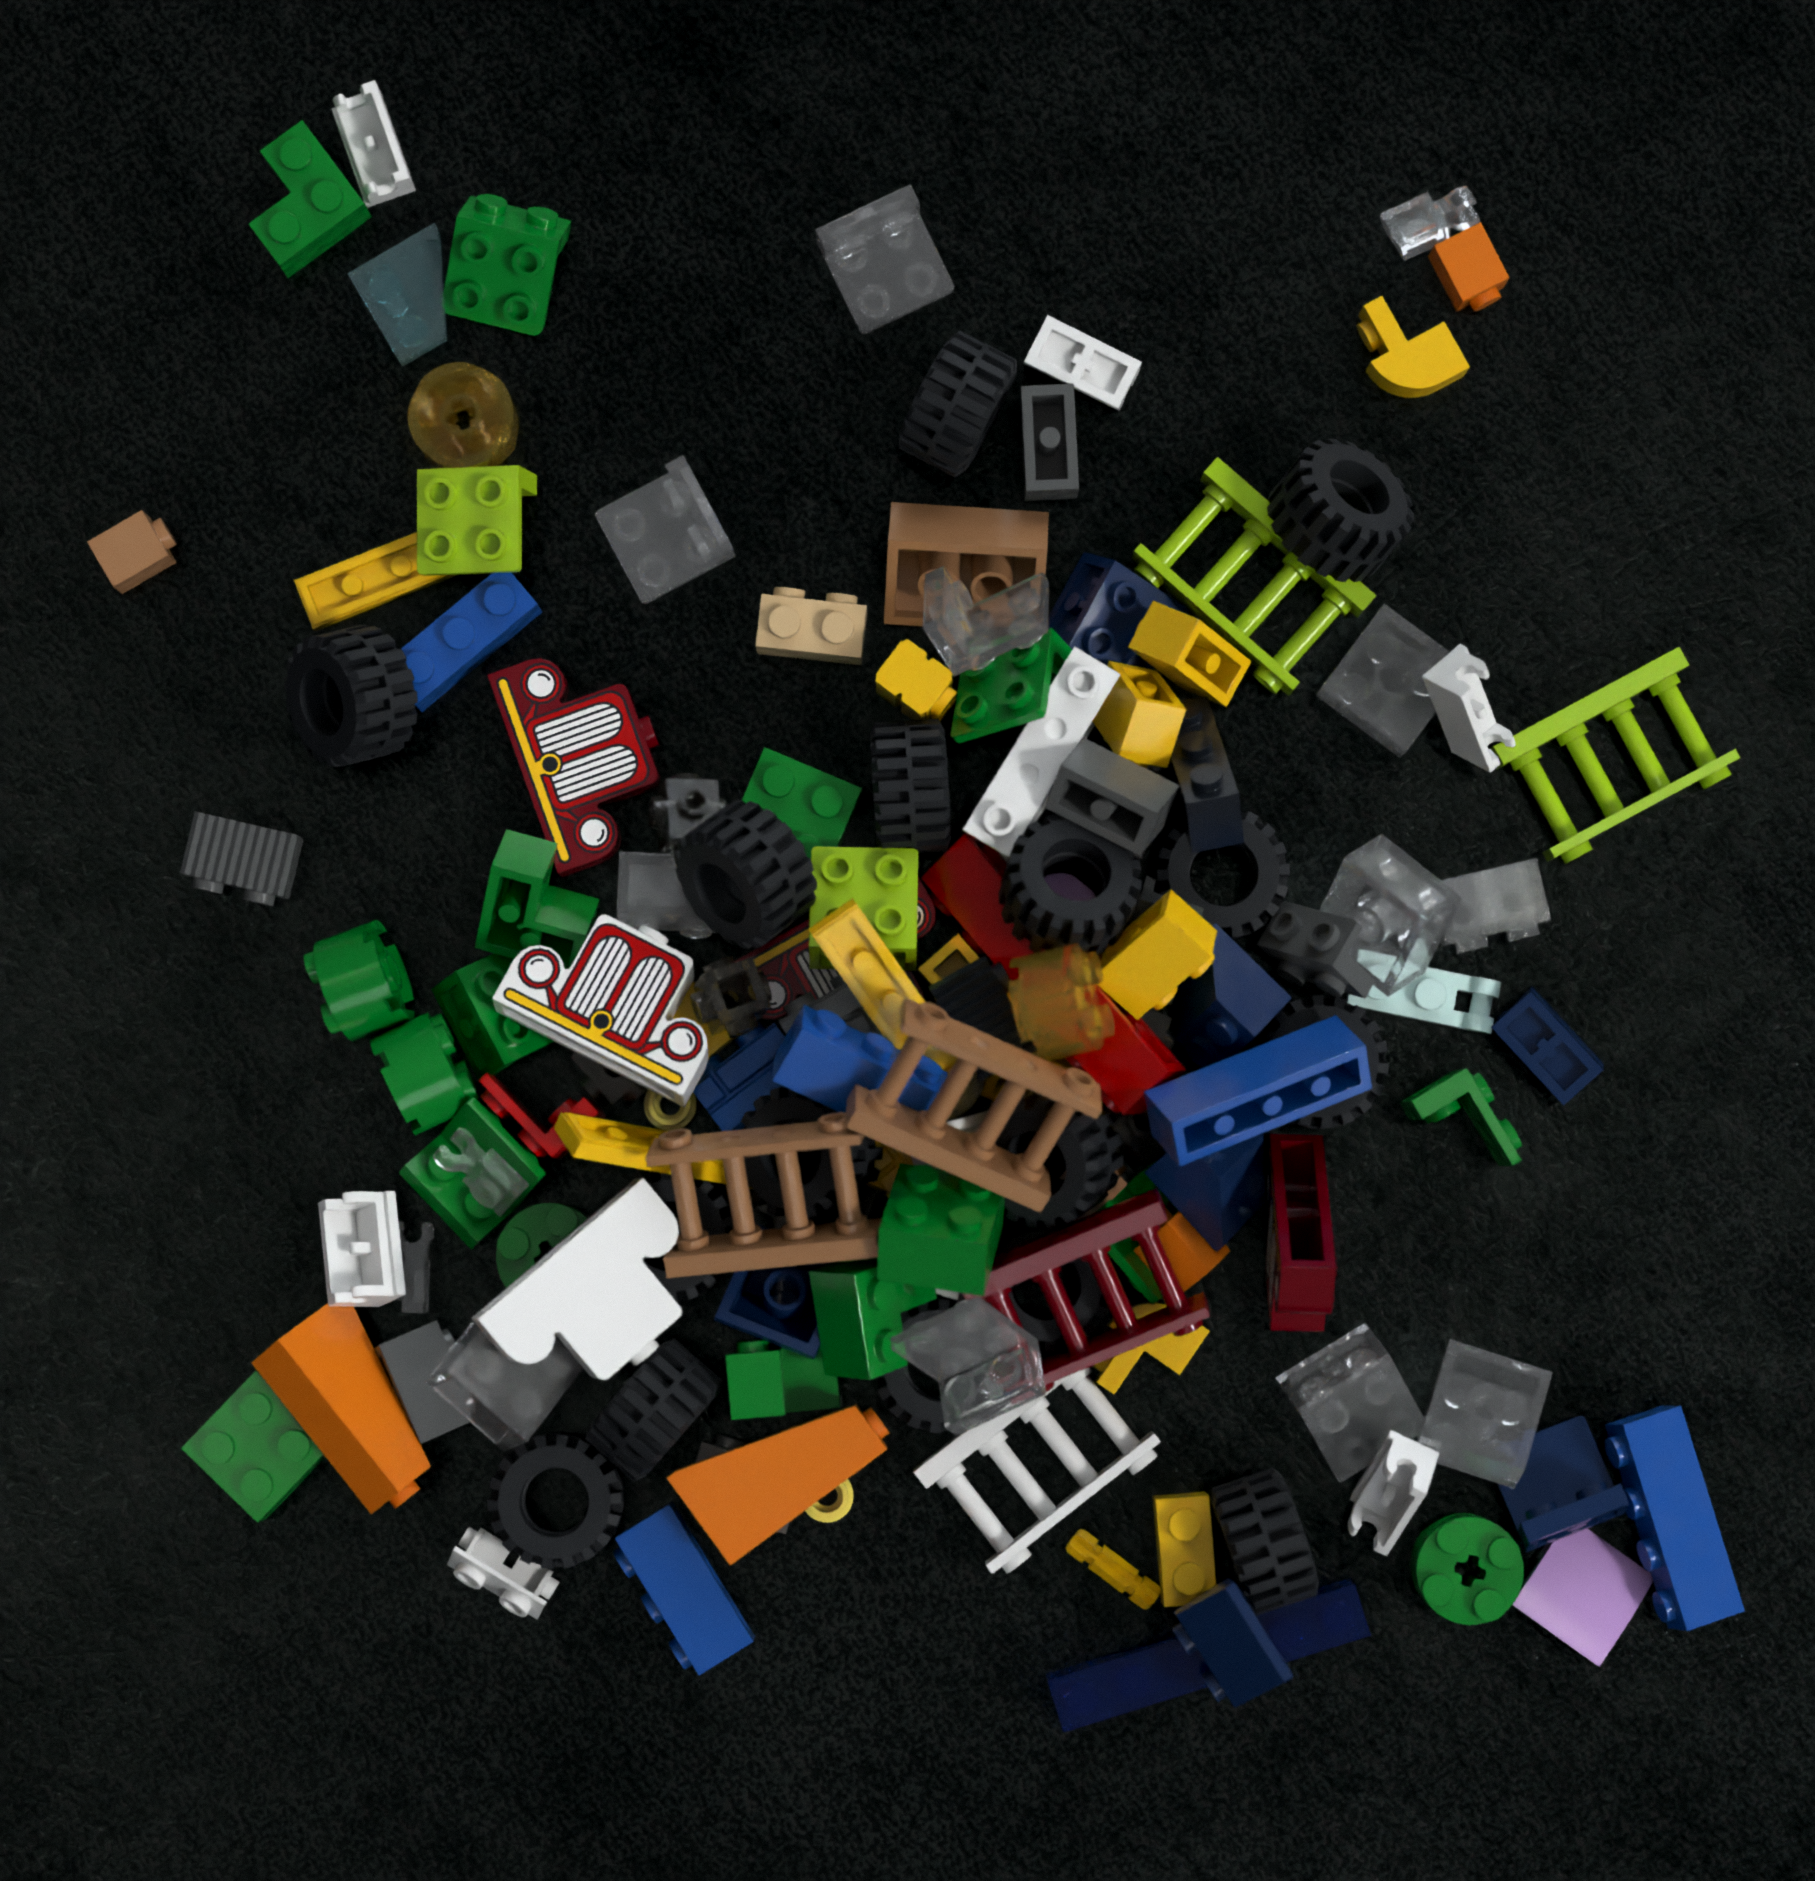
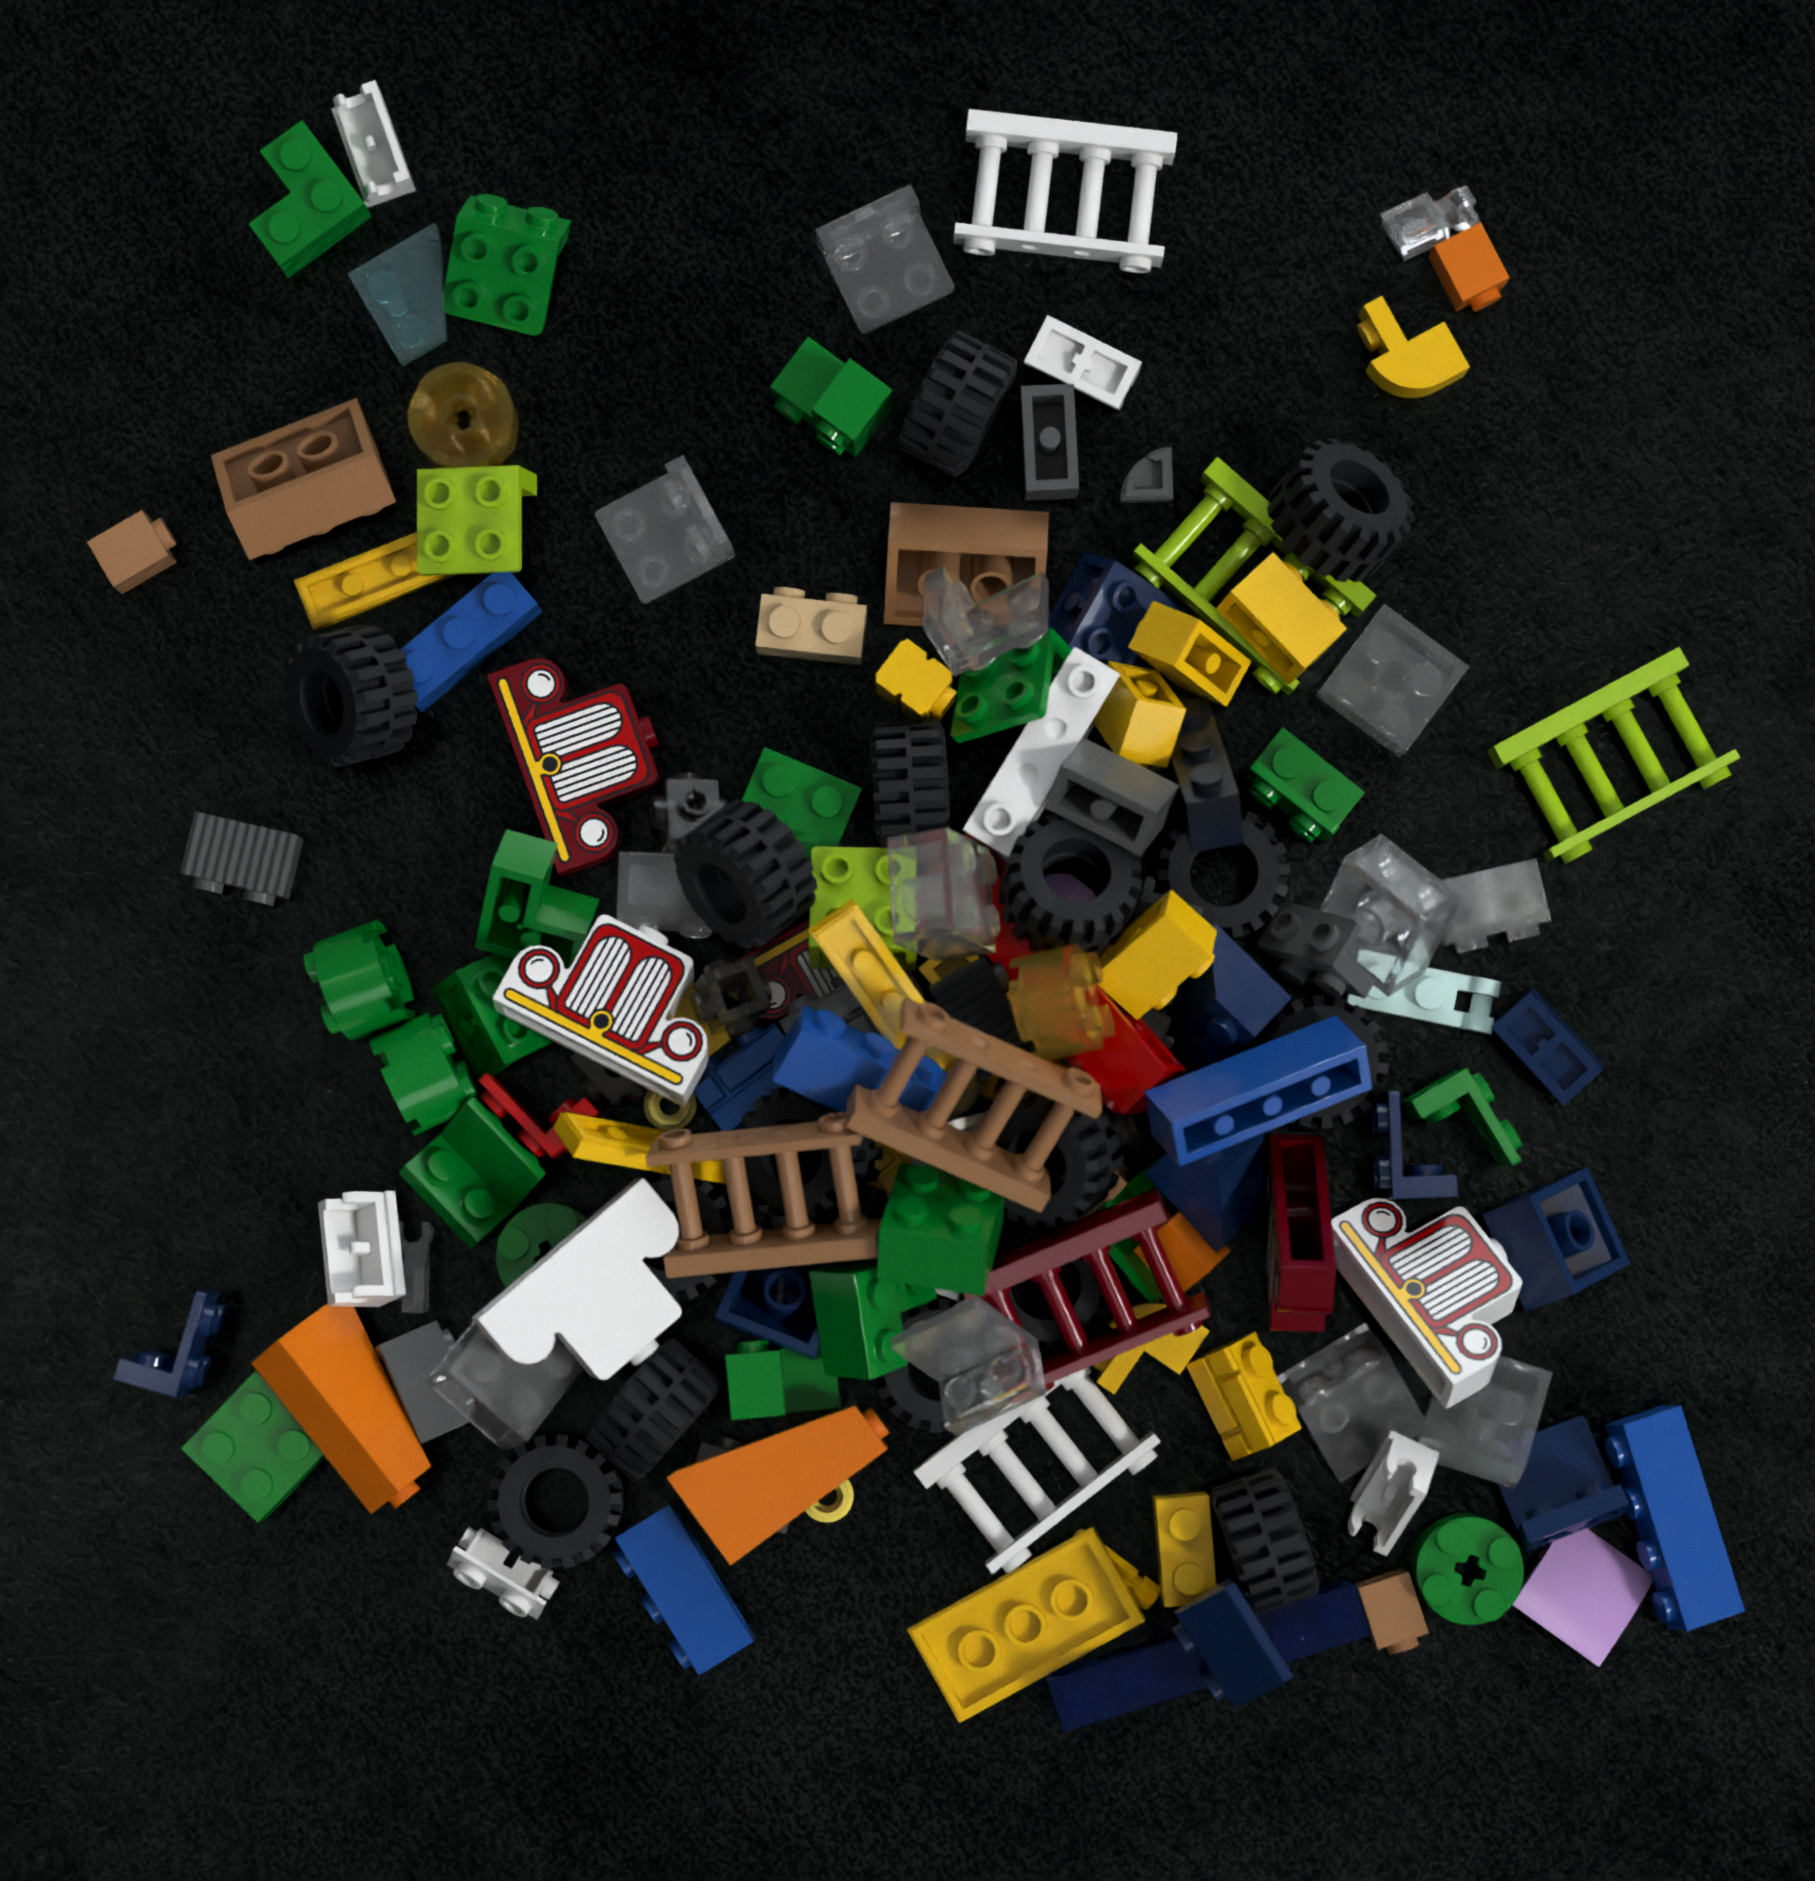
(190, 1367): none -> dark blue bracket
(302, 479): none -> medium nougat slope
(487, 1173): clear plate -> none
(833, 397): none -> green brick
(942, 895): none -> clear brick
(1026, 1624): none -> yellow tile
(1095, 148): none -> white fence
(1150, 479): none -> dark grey tile
(1244, 1396): none -> yellow brick
(1281, 617): none -> yellow brick
(1301, 786): none -> green bracket
(1387, 1169): none -> dark blue bracket
(1392, 1611): none -> medium nougat brick
(1430, 1290): none -> brick
(1464, 708): white hinge -> none
(1557, 1238): none -> dark blue slope

